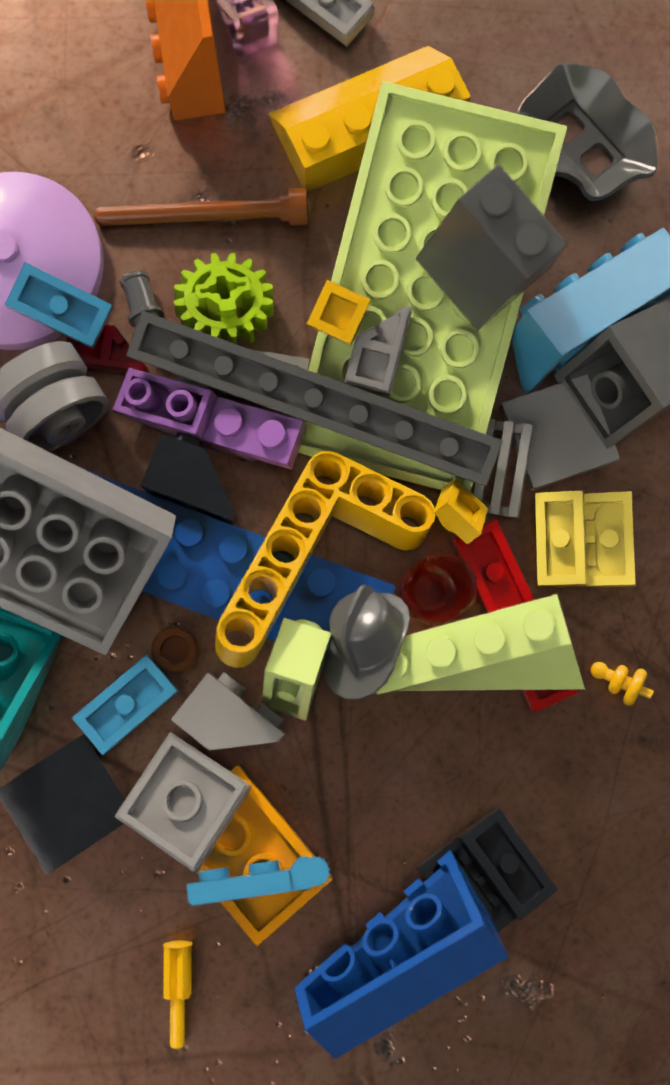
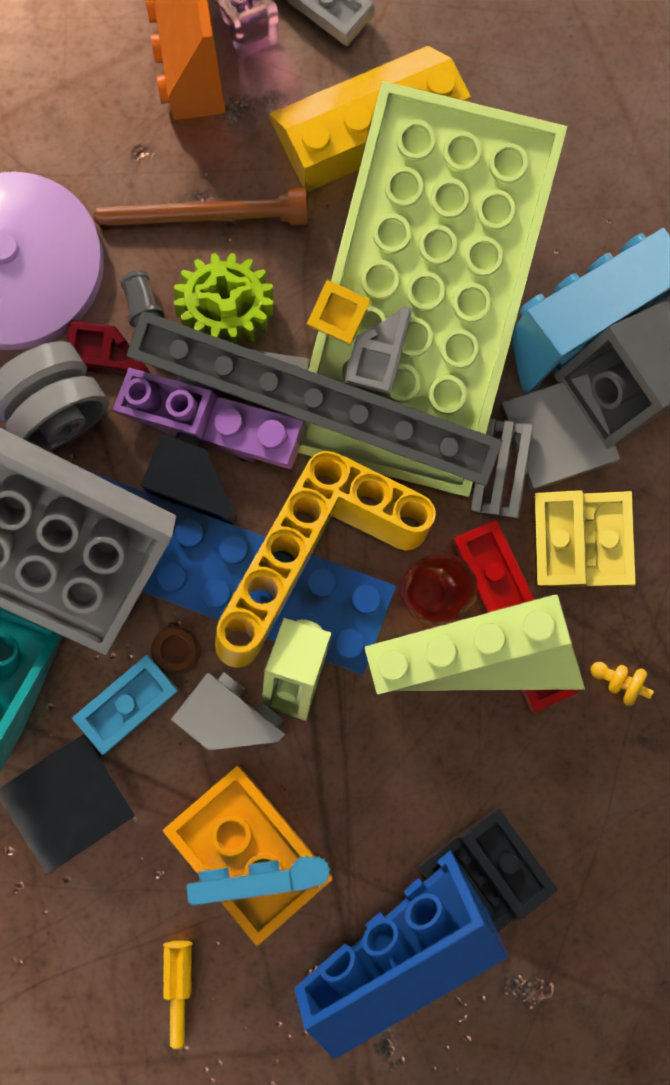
(58, 305): dark azure plate -> none
(183, 802): light grey tile -> none
(365, 642): dark grey piece -> none
(460, 511): yellow plate -> none
(490, 248): dark grey slope -> none
(607, 122): dark grey piece -> none

